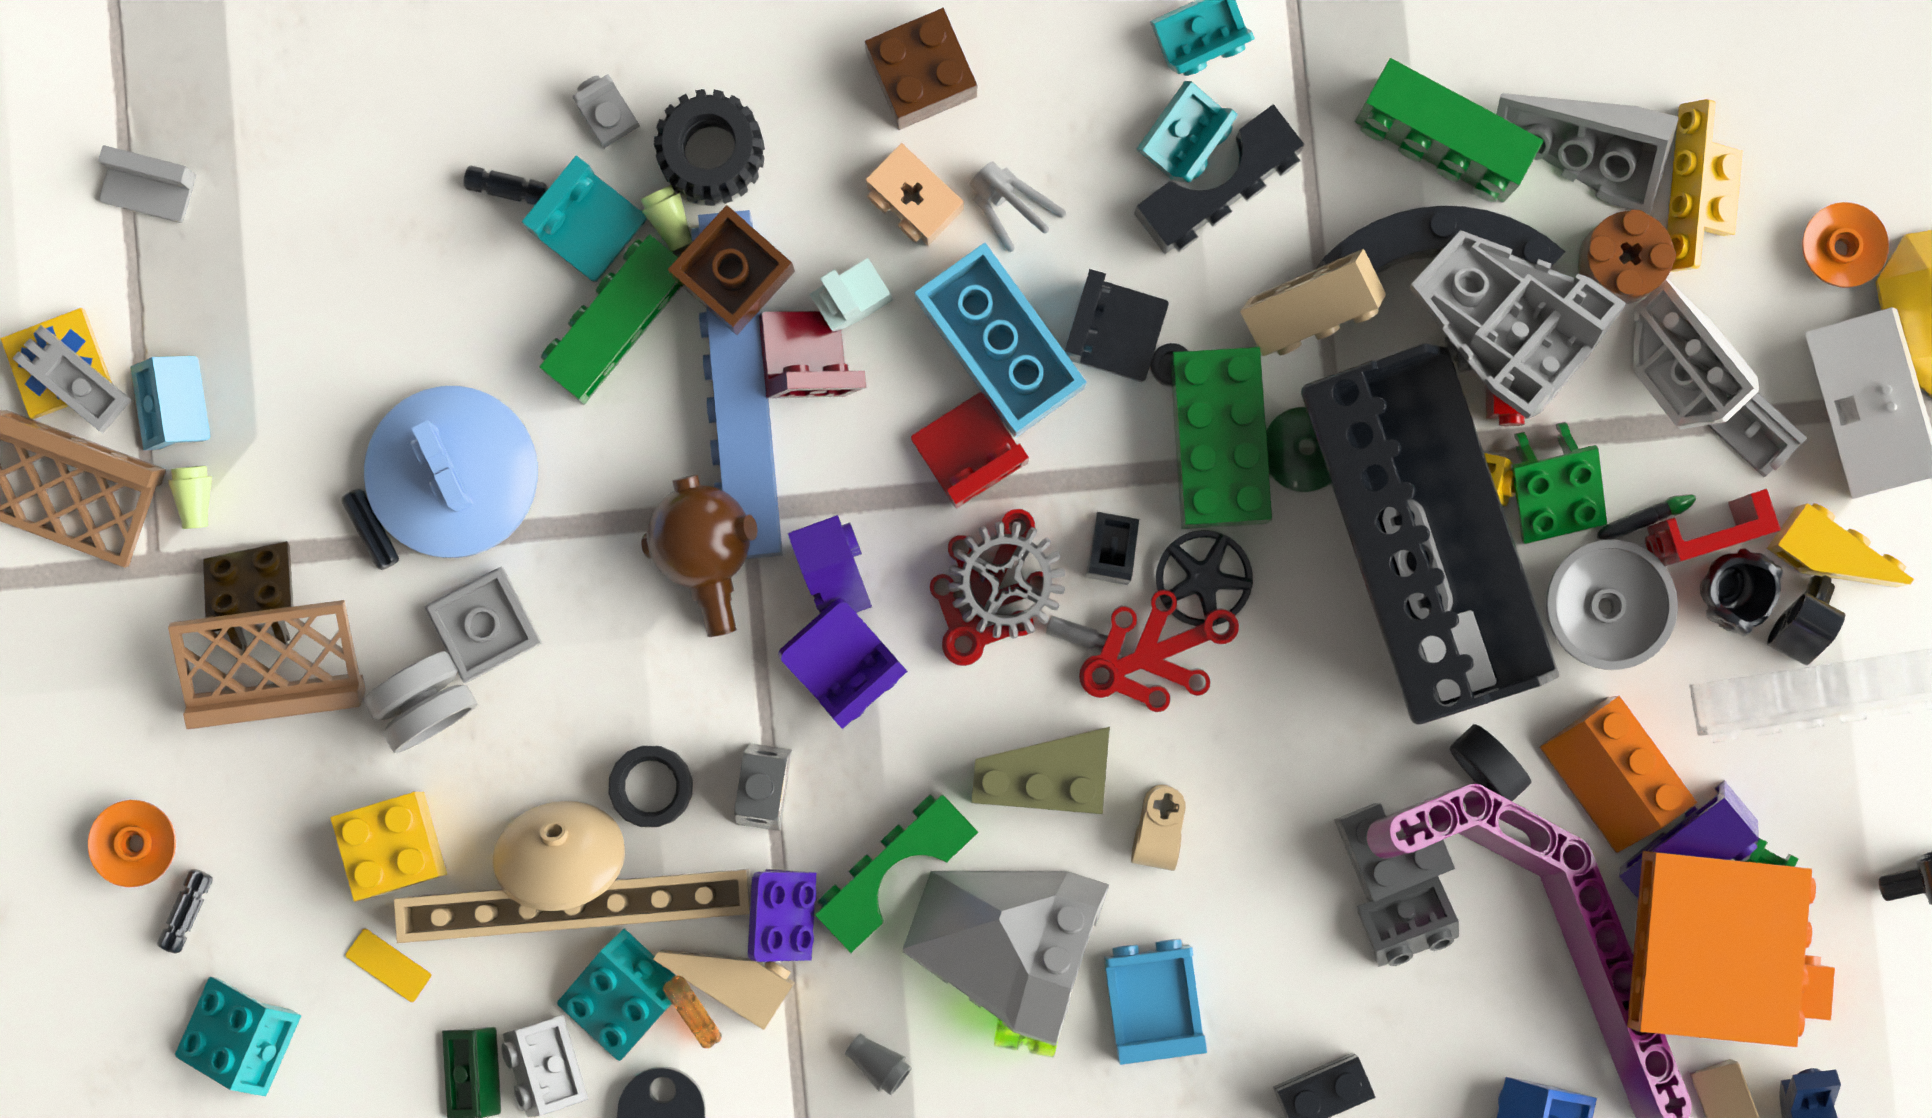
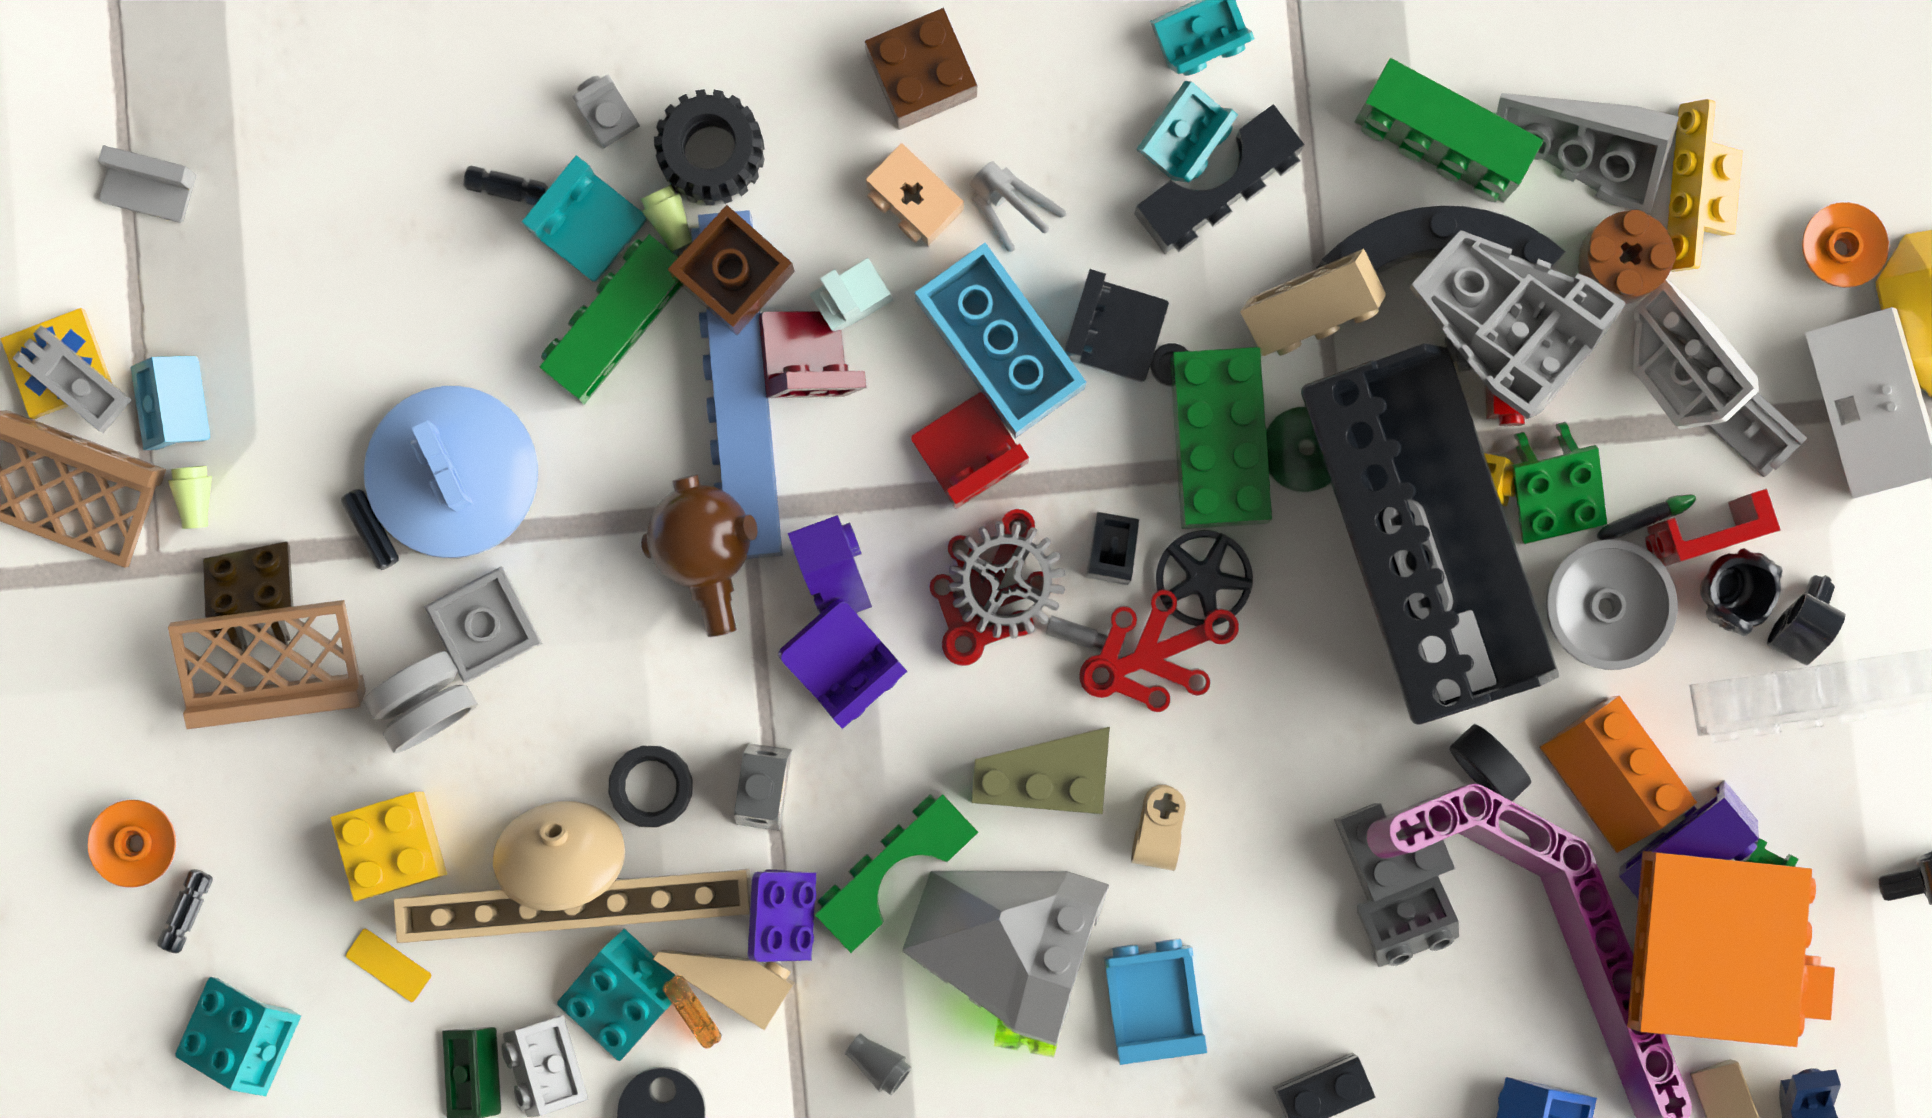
(1821, 547): yellow slope -> none

